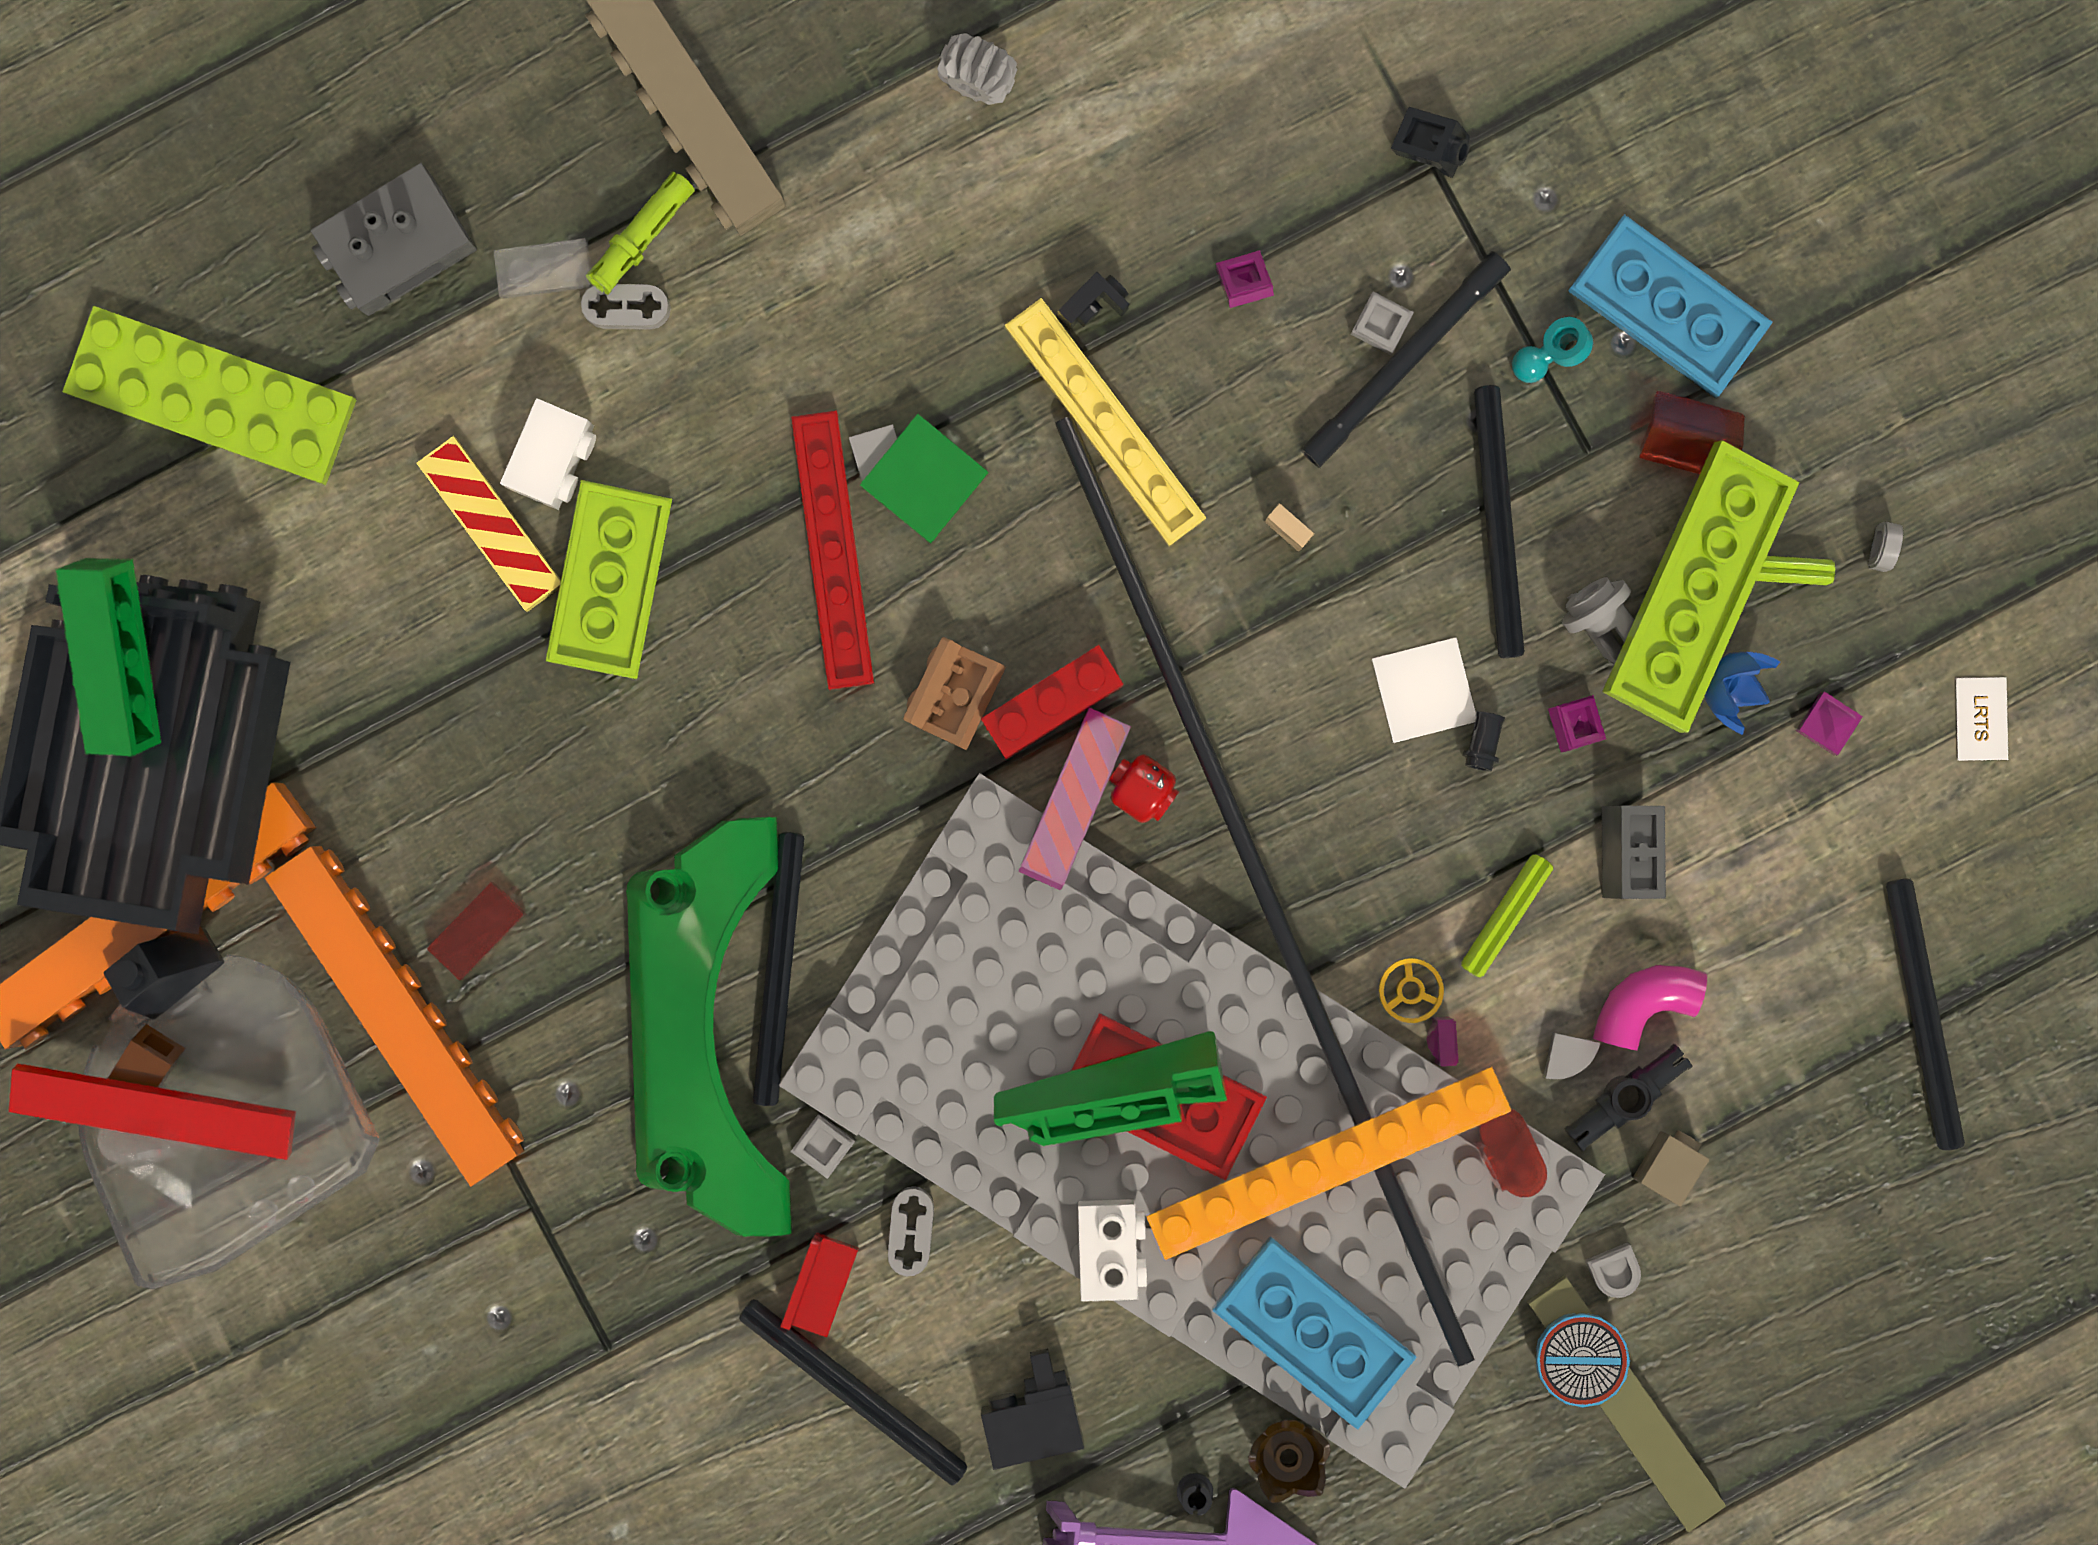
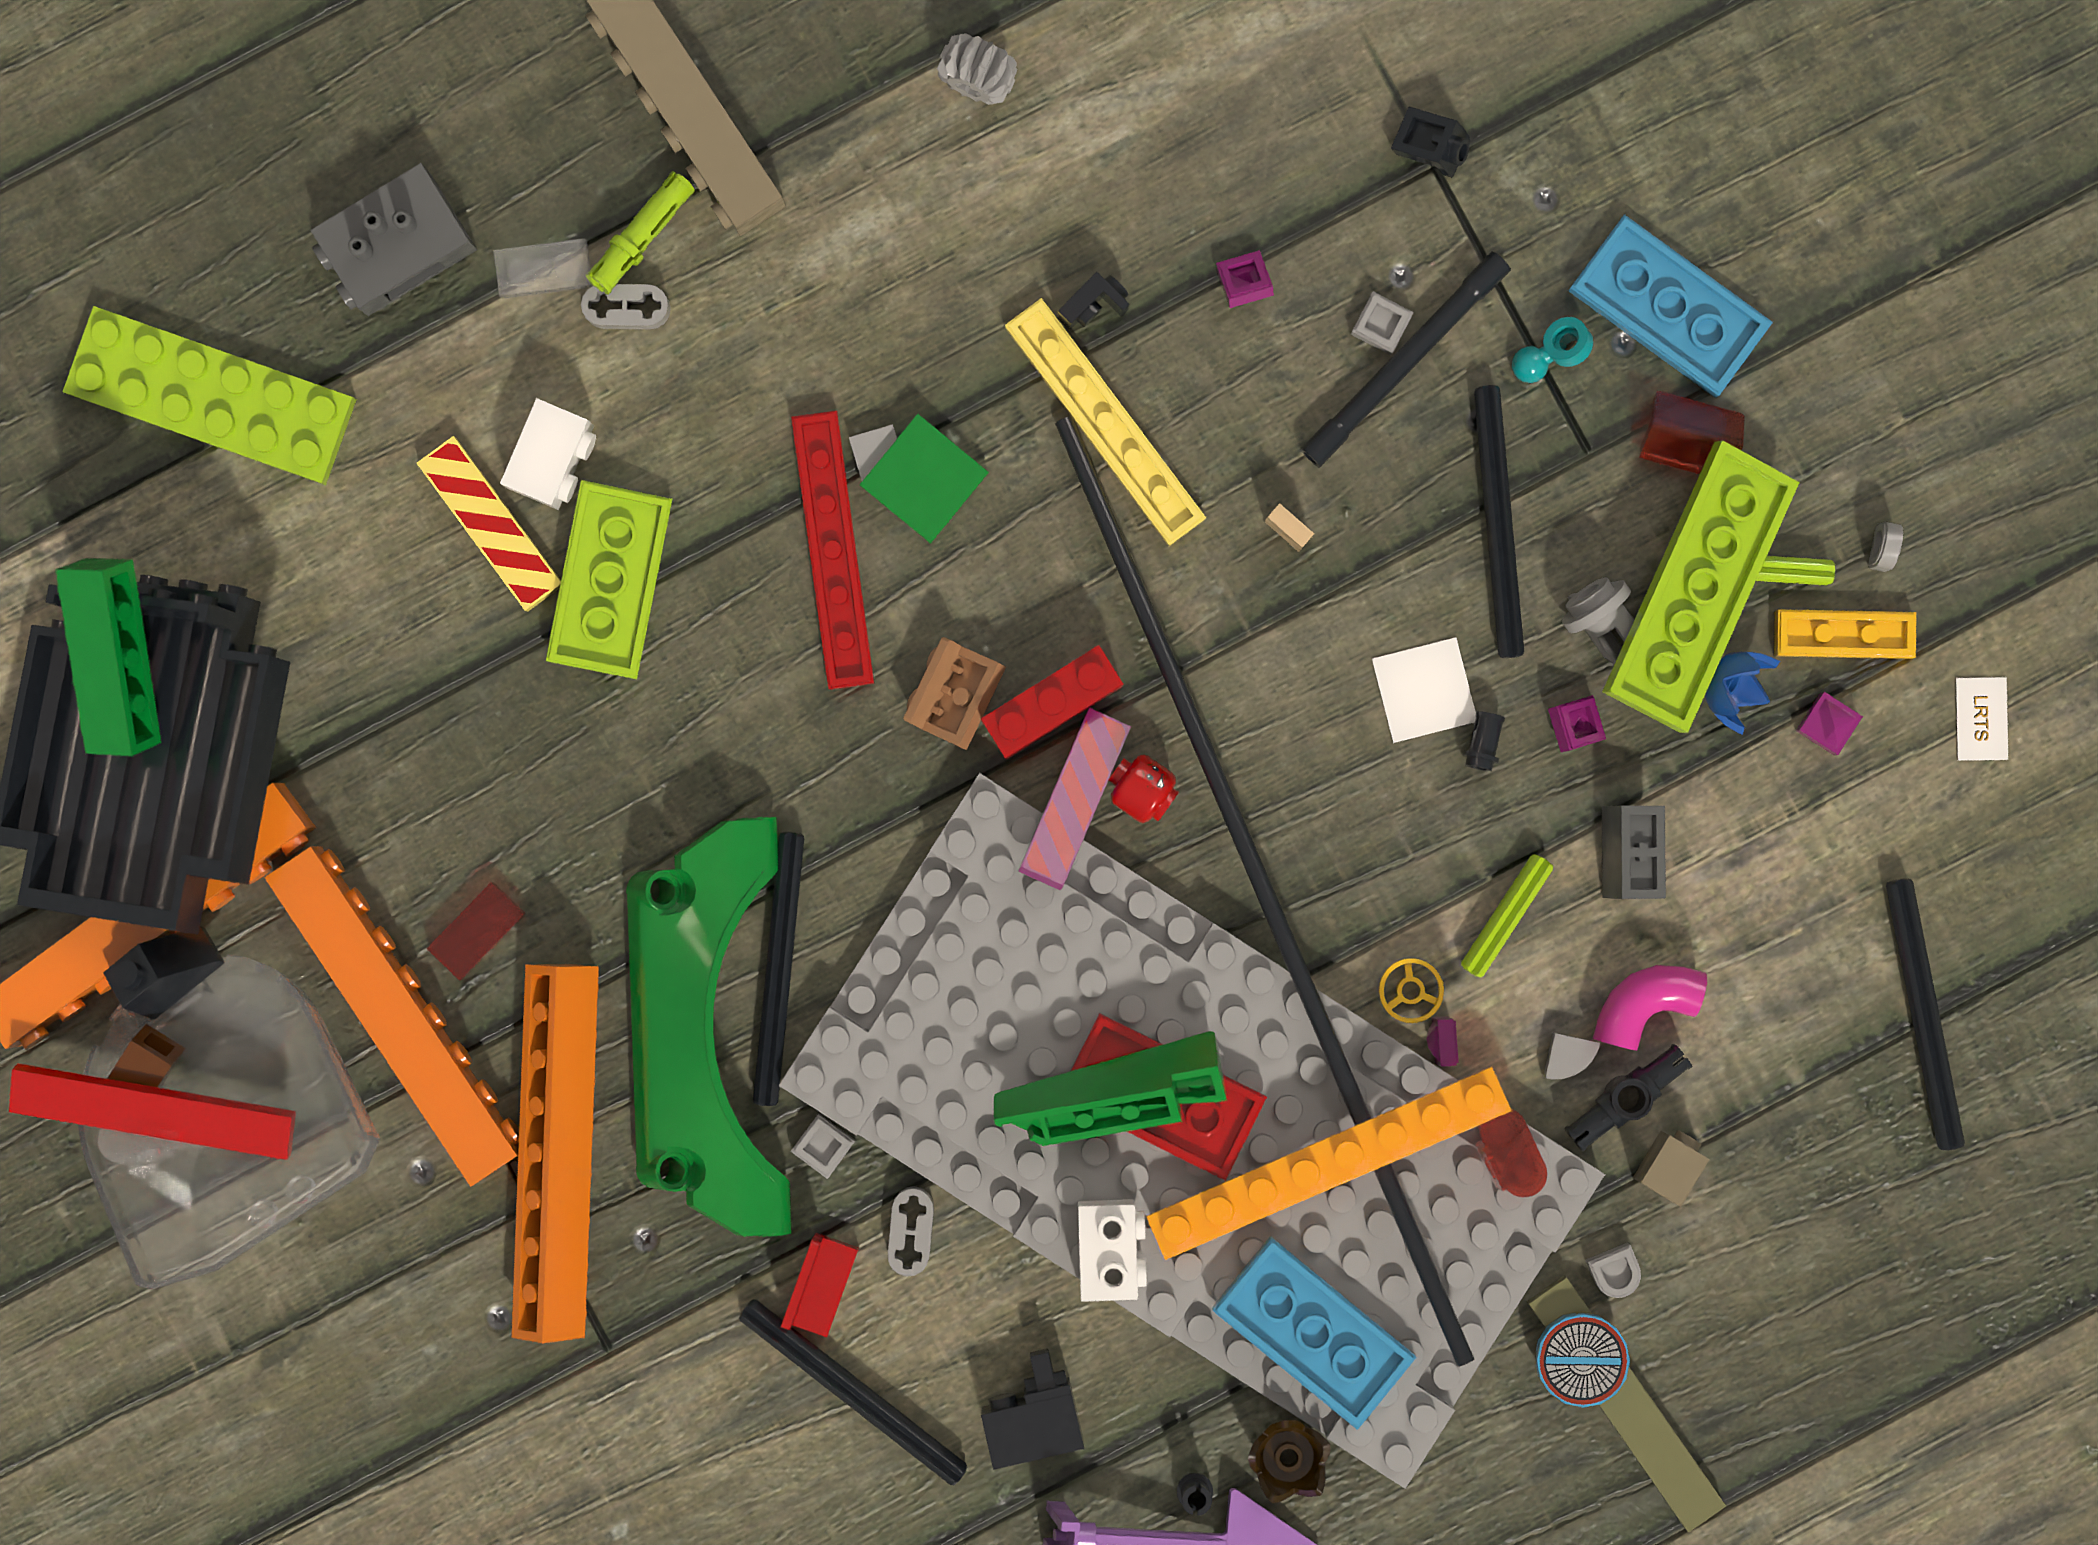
(555, 1152): none -> orange brick
(1845, 634): none -> yellow tile

